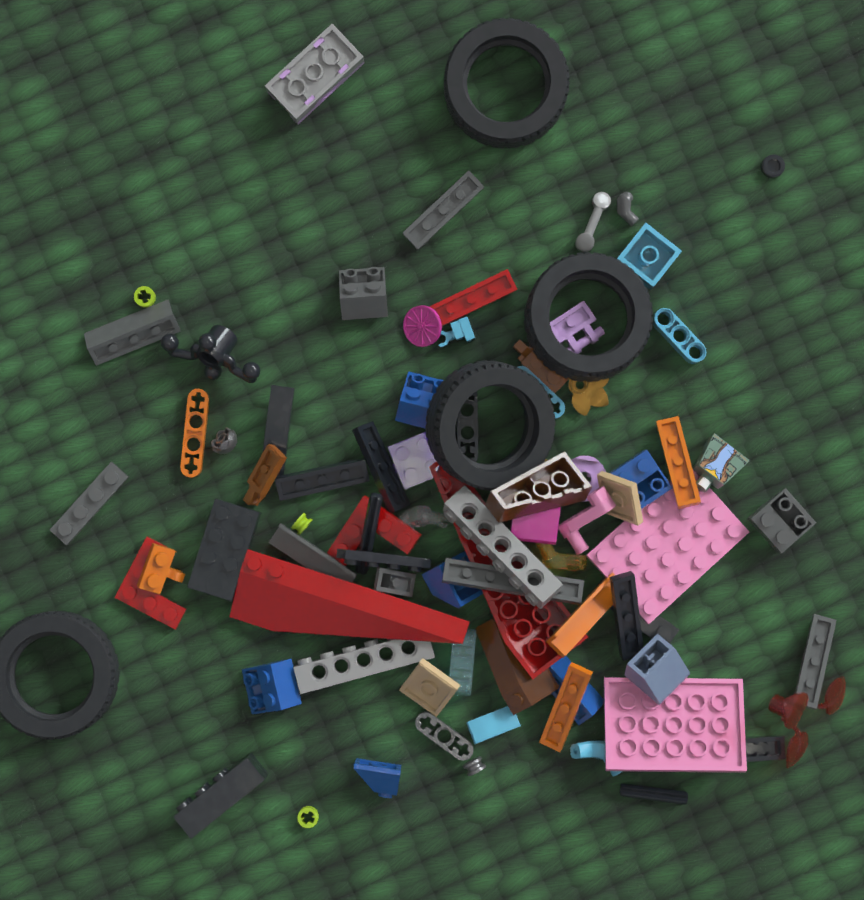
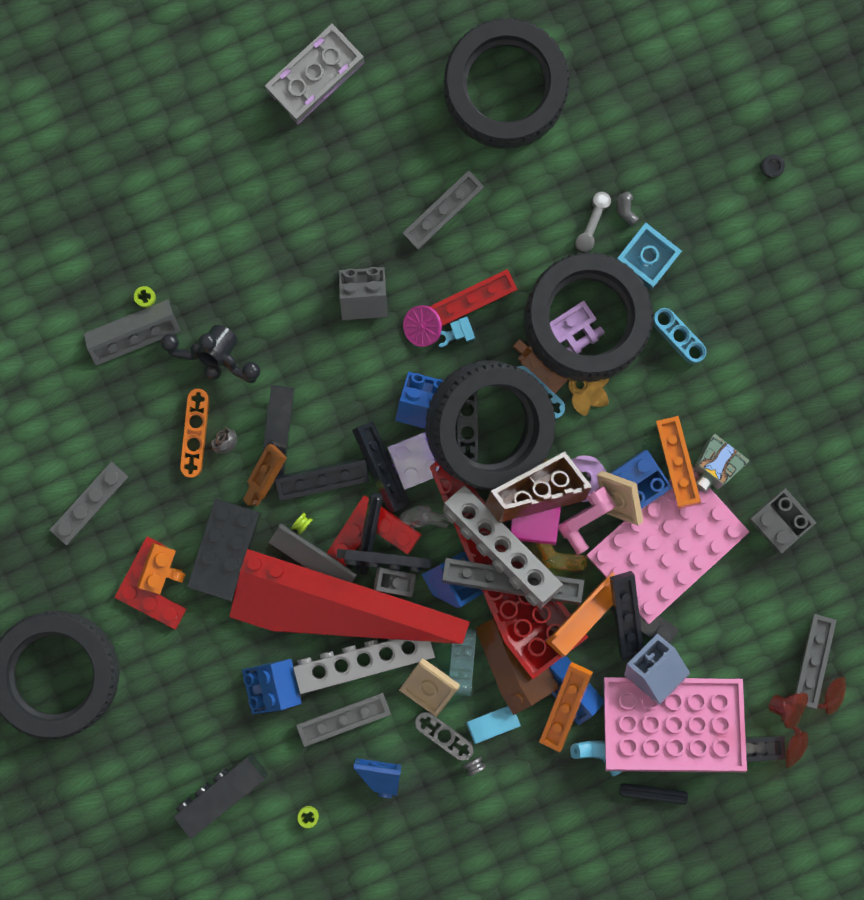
(343, 719): none -> dark grey plate

